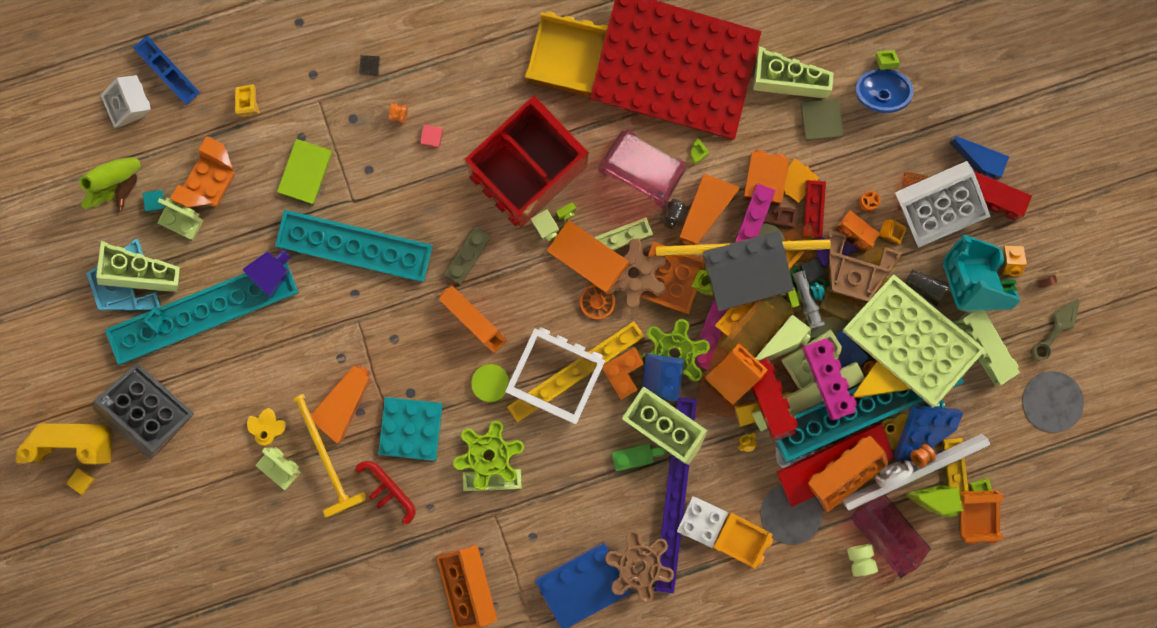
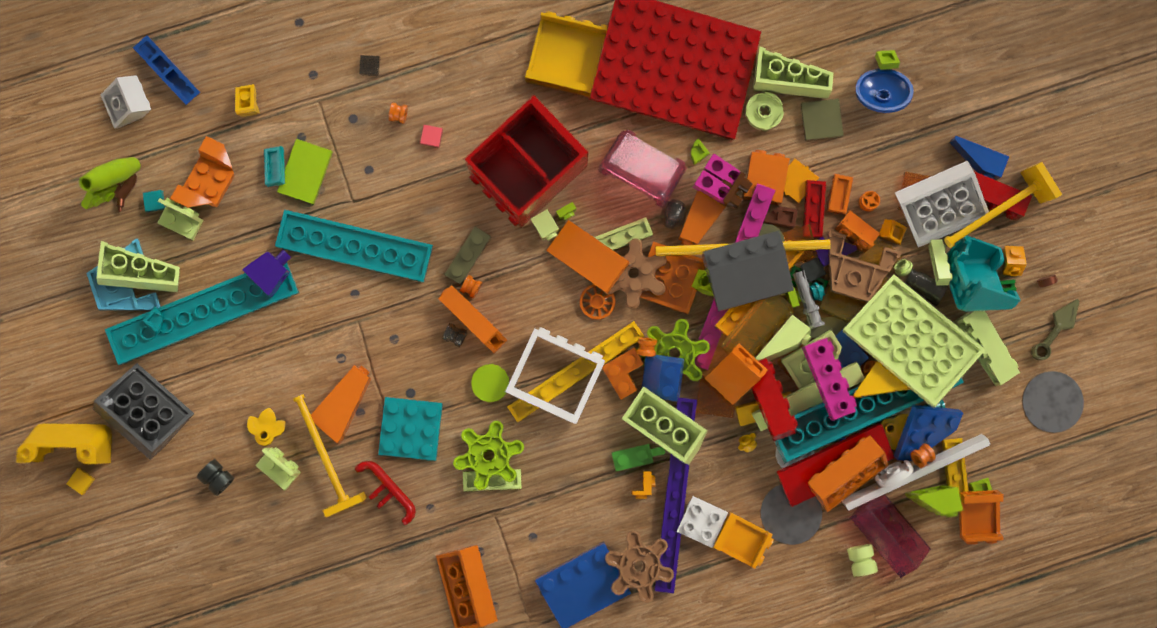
(215, 477): none -> pearl dark grey wheel
(274, 166): none -> teal plate
(450, 333): none -> clear smoke wheel
(471, 286): none -> orange wheel
(646, 346): none -> orange wheel
(648, 483): none -> light orange bracket
(721, 181): none -> dark pink hips
(764, 100): none -> yellowish green plate
(839, 194): none -> orange tile
(903, 267): none -> yellowish green plate
(939, 262): none -> yellowish green piece
(1039, 184): none -> yellow tile

